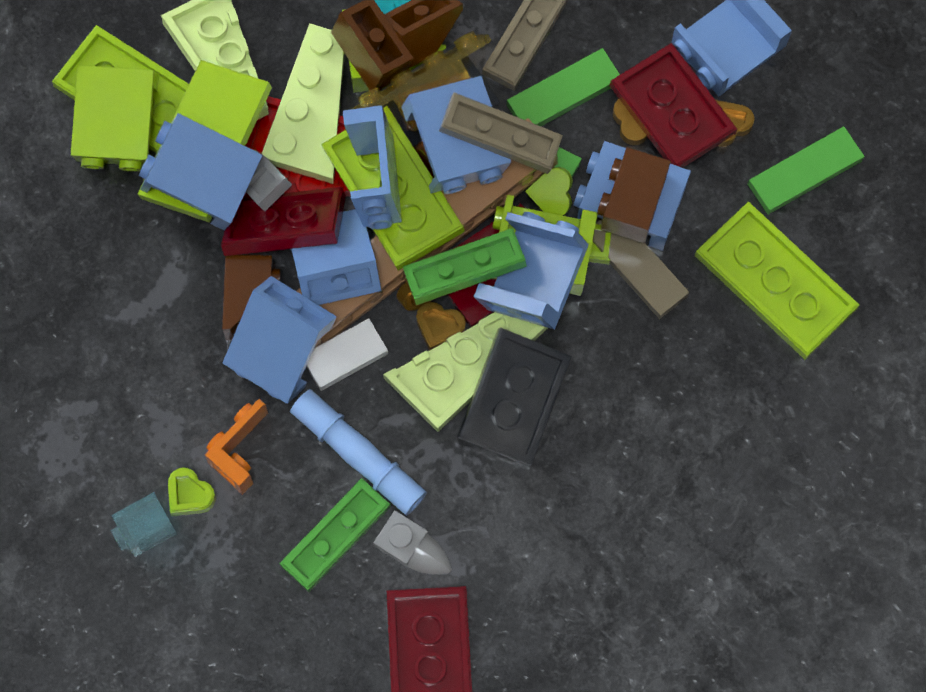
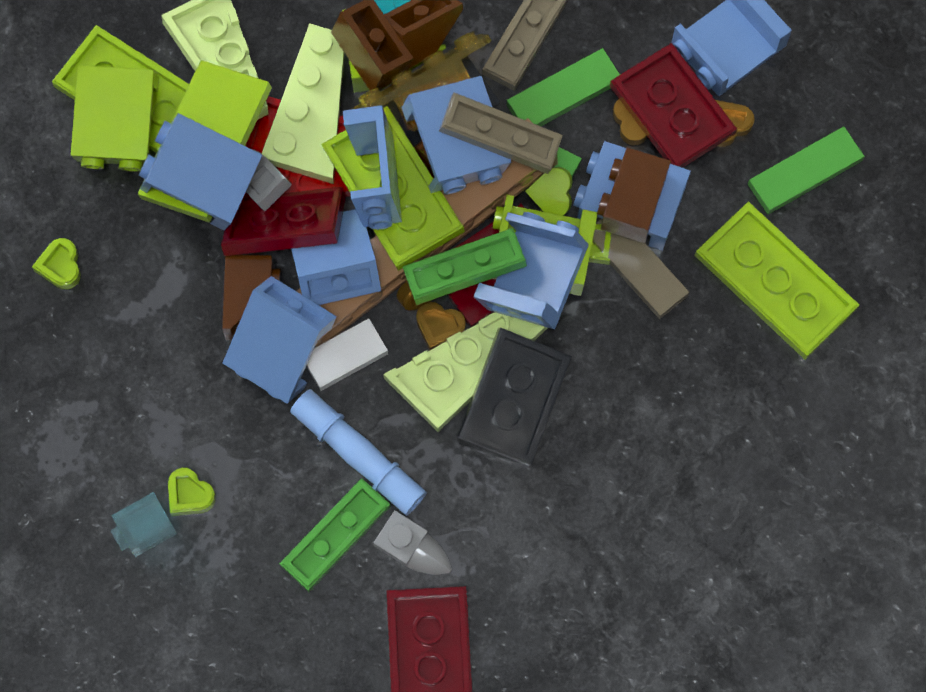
(59, 264): none -> lime tile
(234, 467): orange bracket -> none

